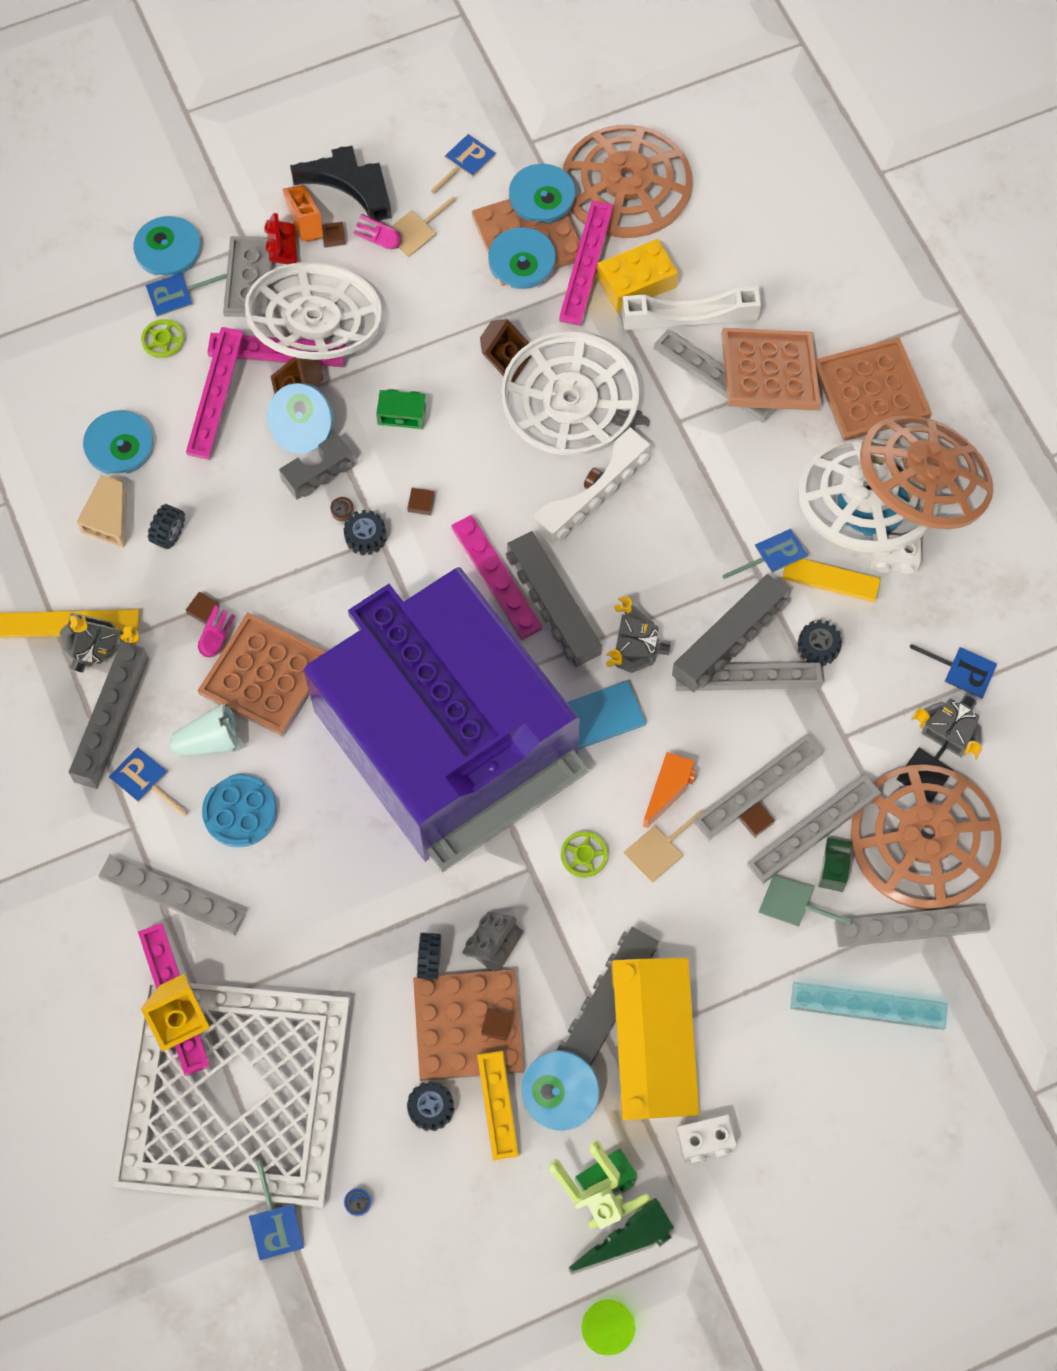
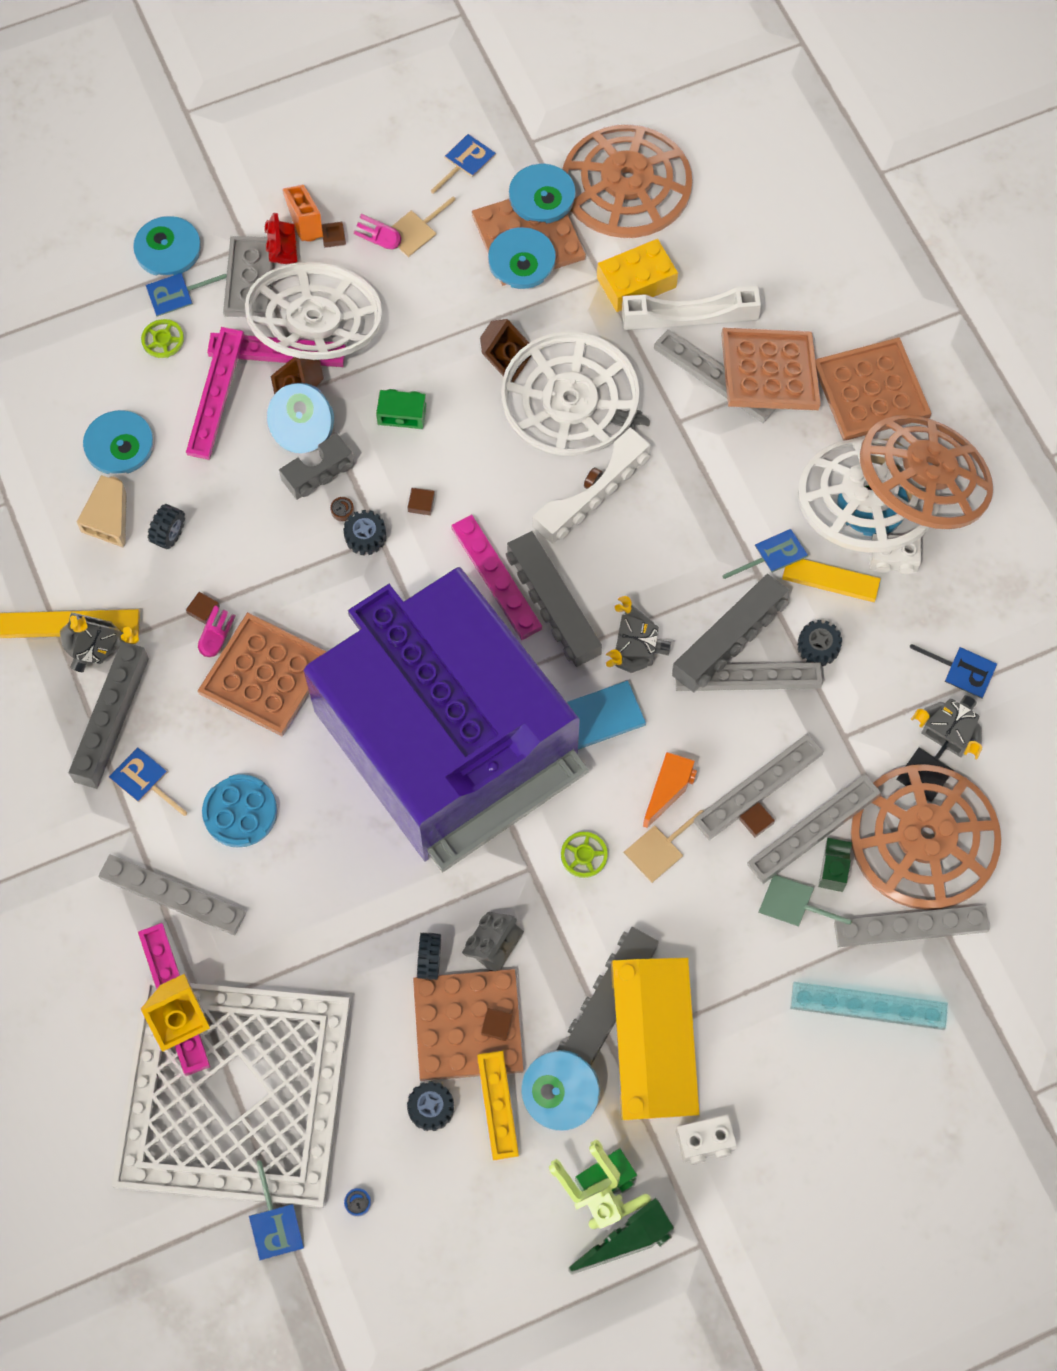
(208, 734): light aqua cone -> none
(342, 172): black arch -> none
(586, 263): dark pink plate -> none
(608, 1327): clear neon green tile -> none

